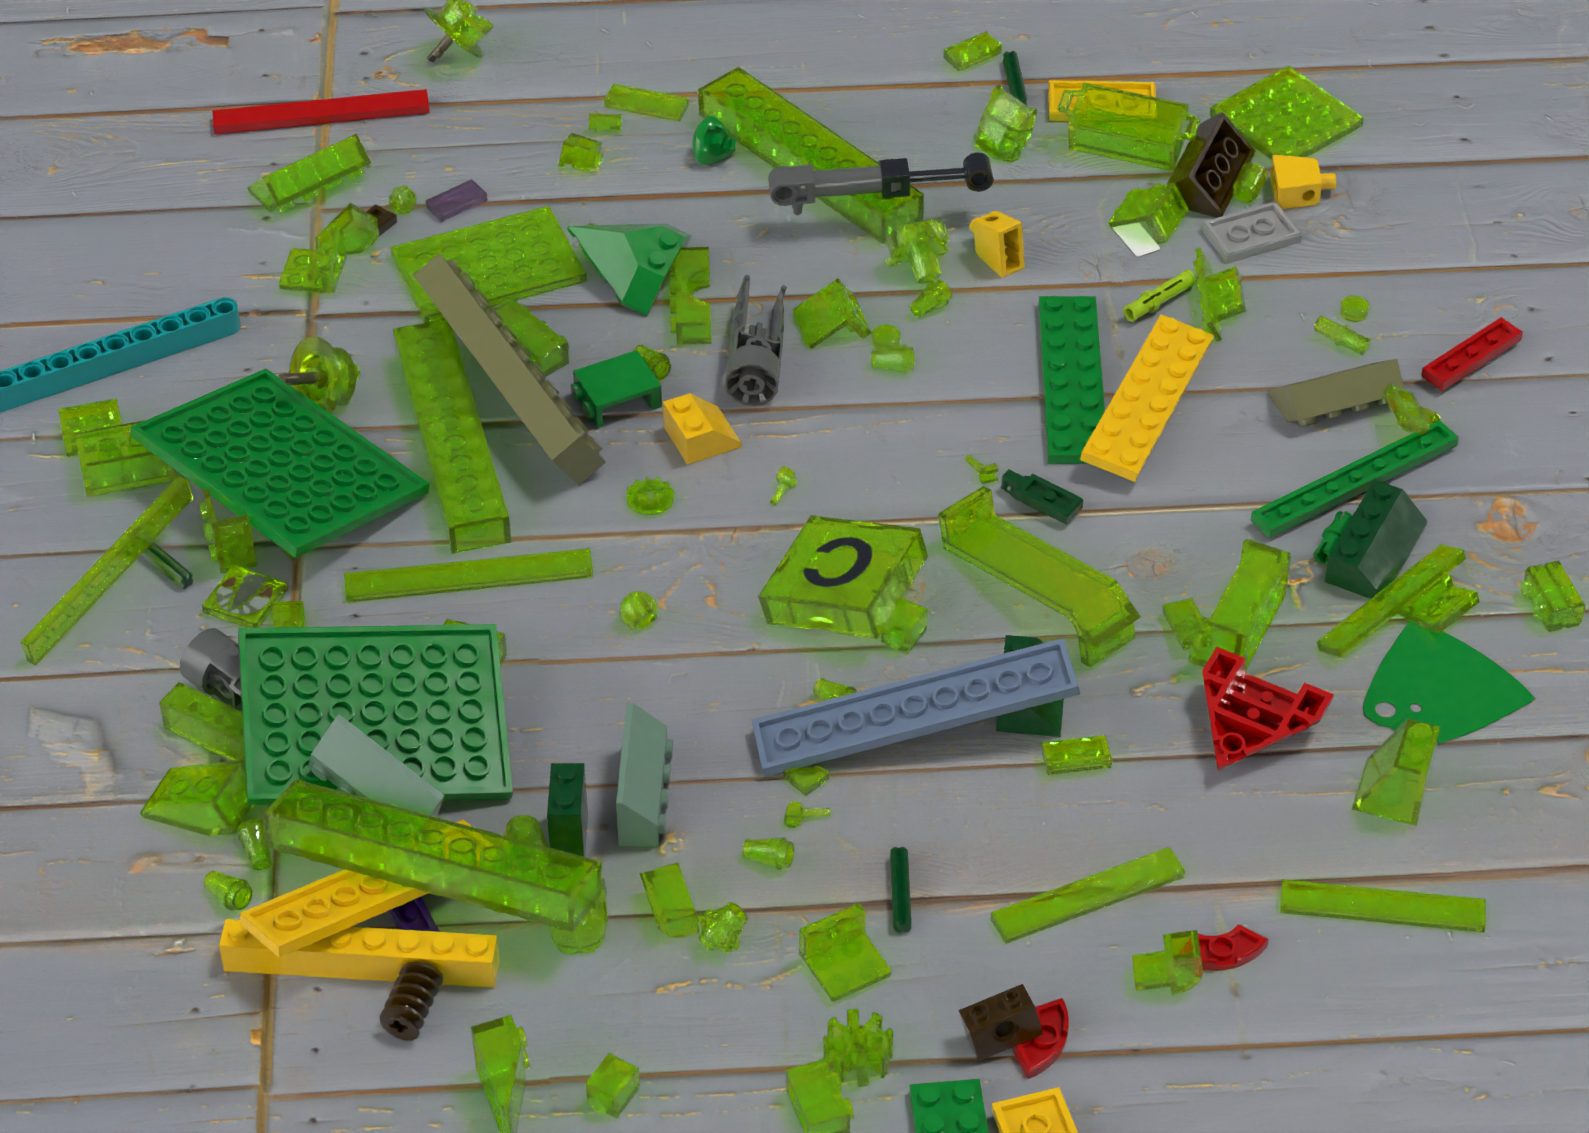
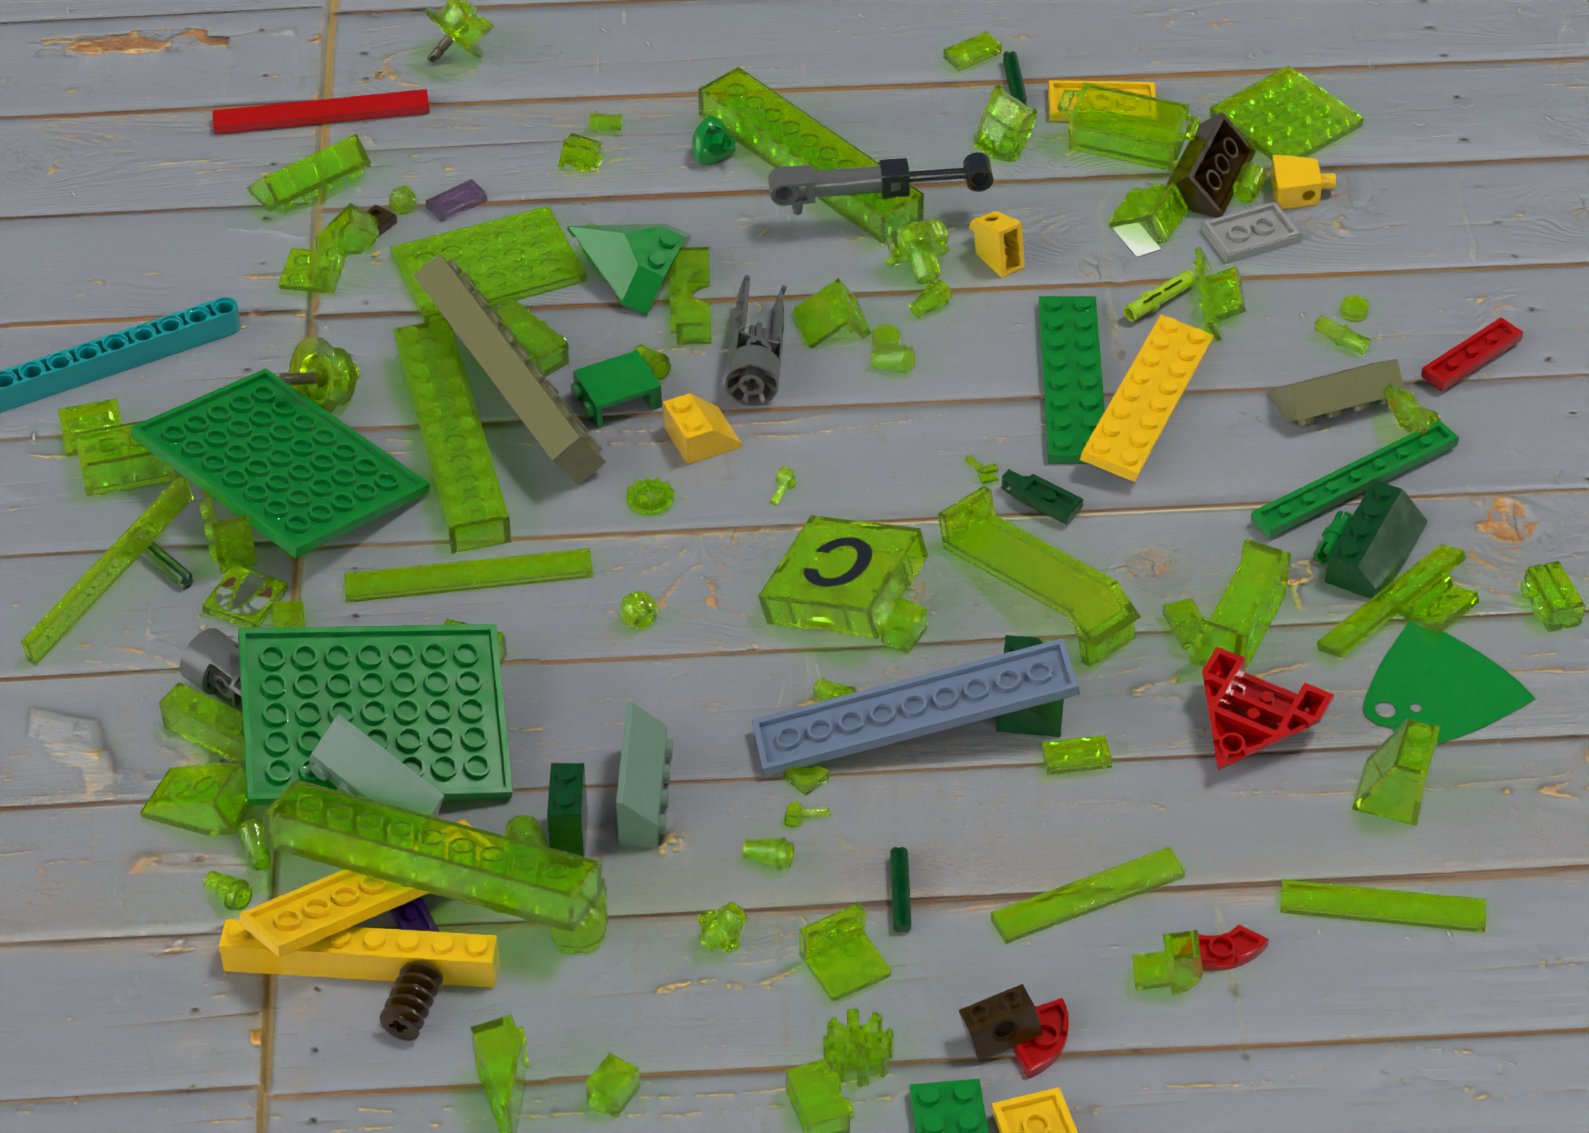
(646, 102): clear neon green tile -> none
(670, 901): clear neon green brick -> none

